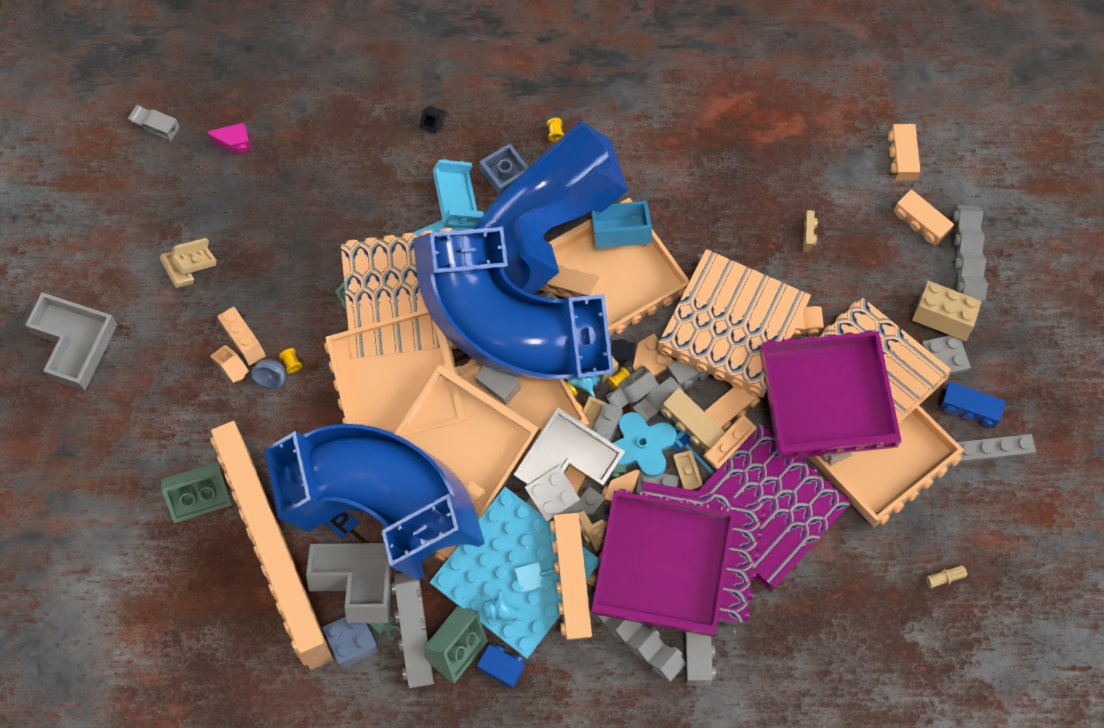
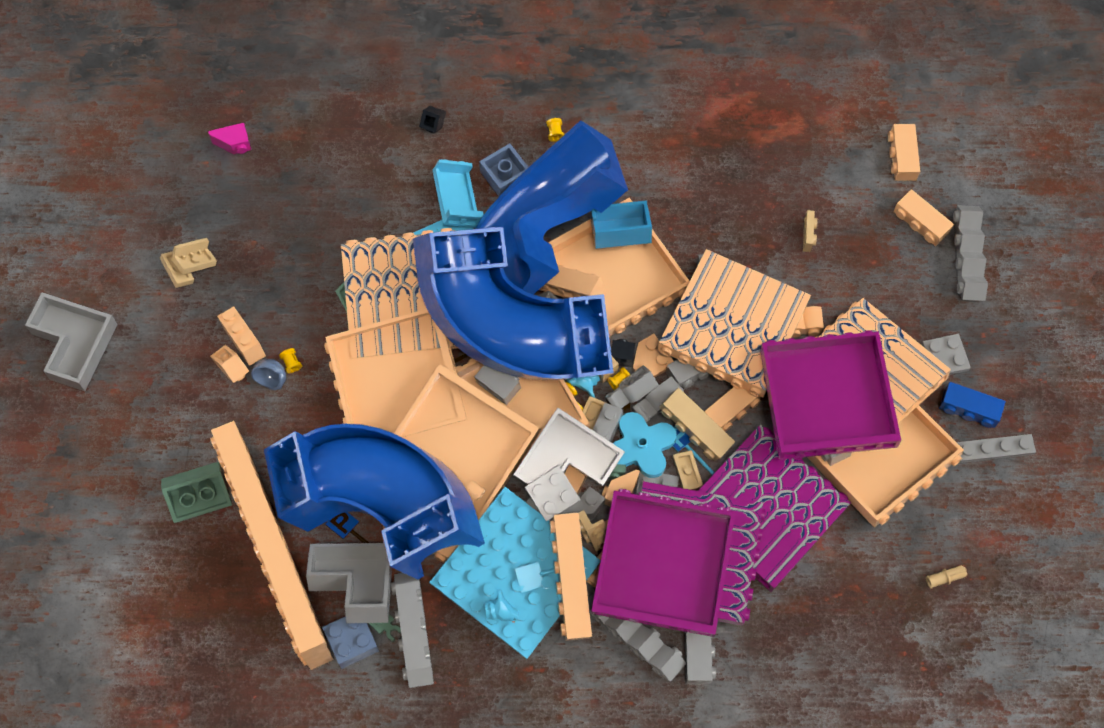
(154, 122): light grey piece -> none
(456, 643): sand green slope -> none
(501, 666): blue brick -> none
(729, 441): light nougat tile -> none
(947, 310): tan brick -> none

